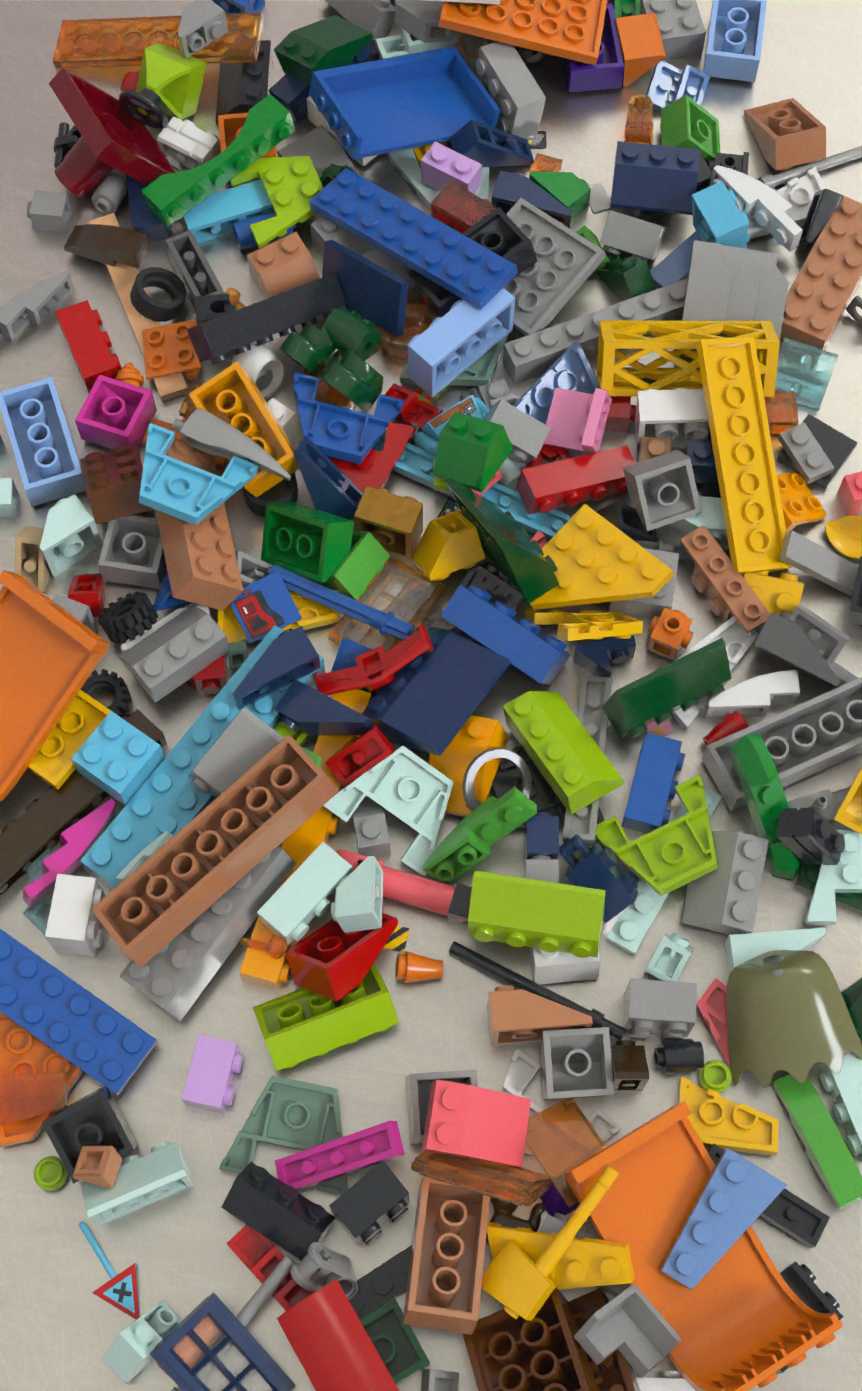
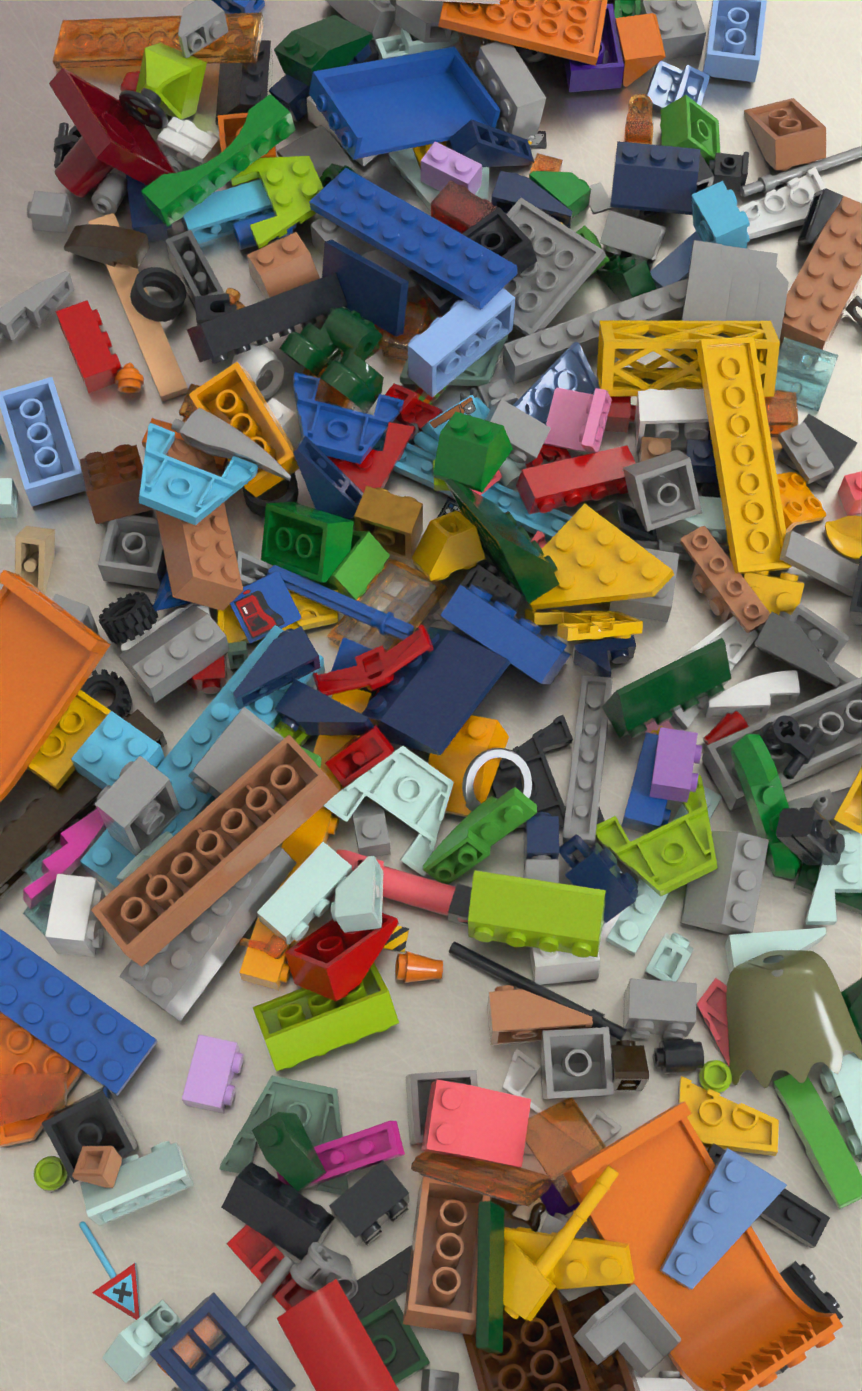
(68, 535): light aqua slope -> none
(89, 591): red slope -> none
(115, 413): dark pink slope -> none
(138, 805): none -> light grey brick
(170, 351): orange hinge -> none
(289, 1149): none -> dark green slope
(490, 1277): none -> dark green tile
(561, 748): lime slope -> none
(669, 633): orange brick -> none
(674, 764): none -> medium lavender brick
(761, 202): white slope -> none
(789, 740): none -> black piece

